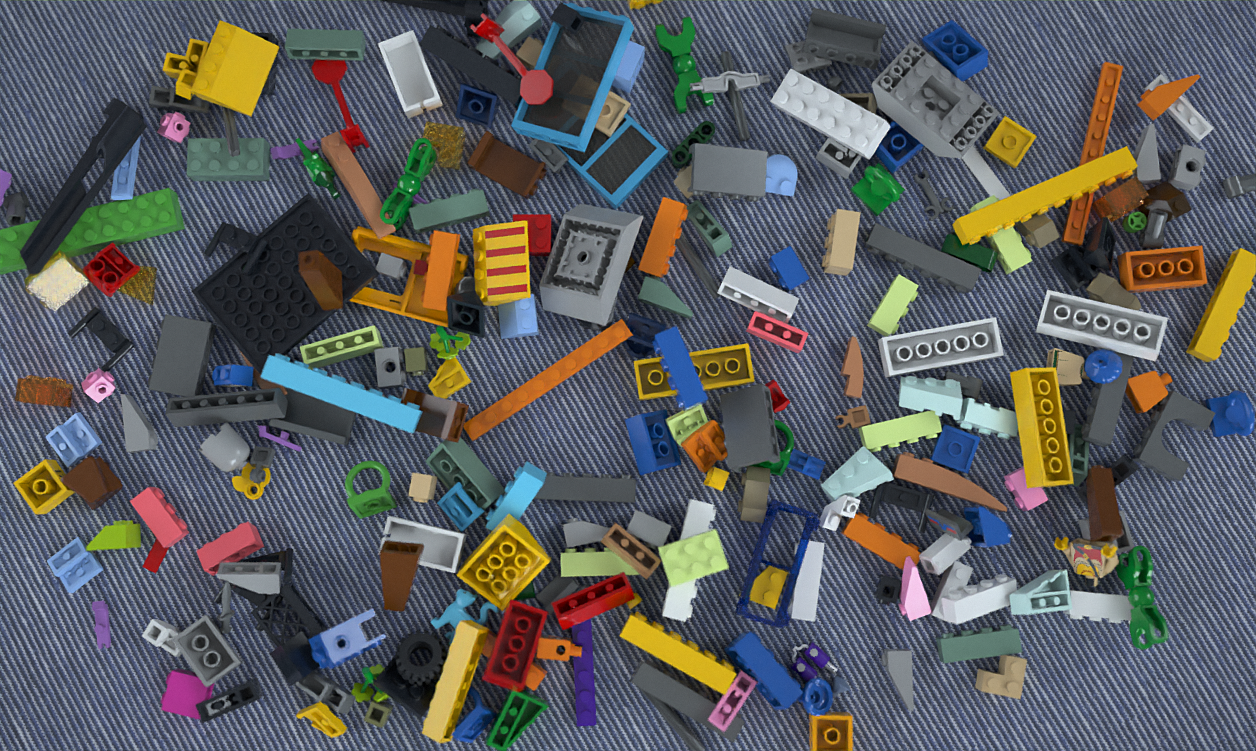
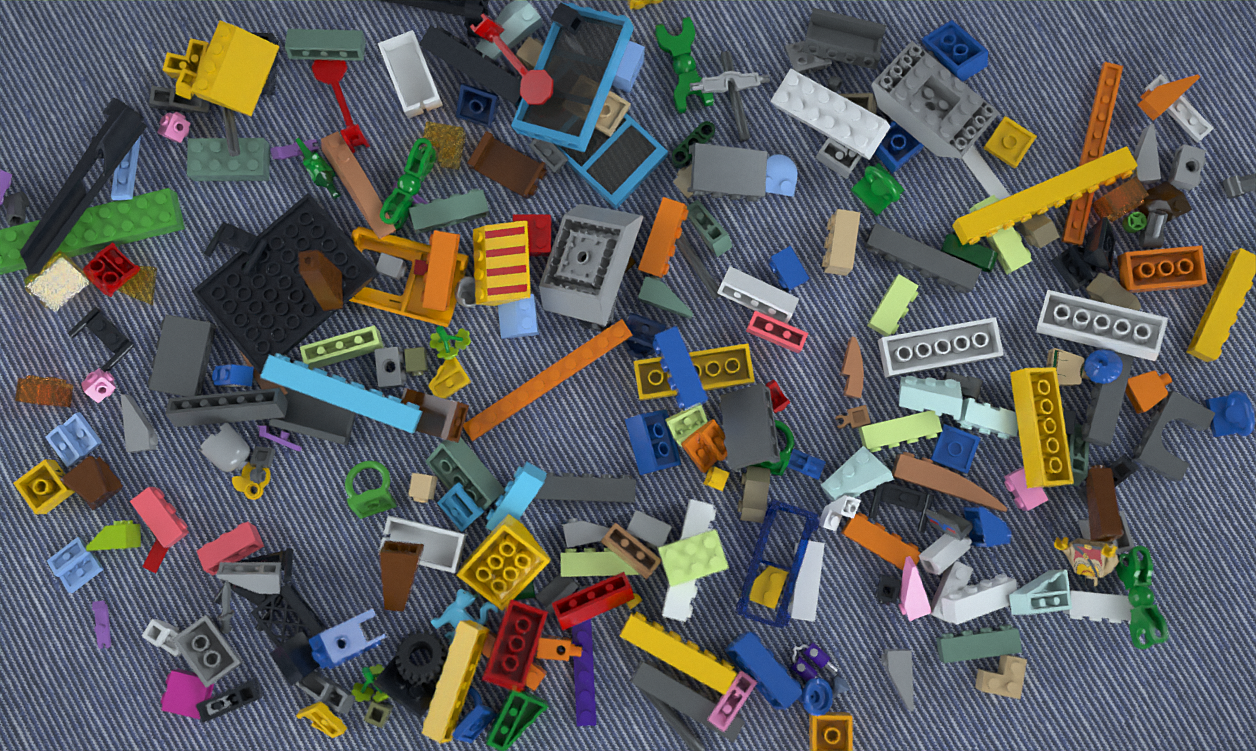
(466, 313): black slope -> none
(938, 207): dark grey bar -> none

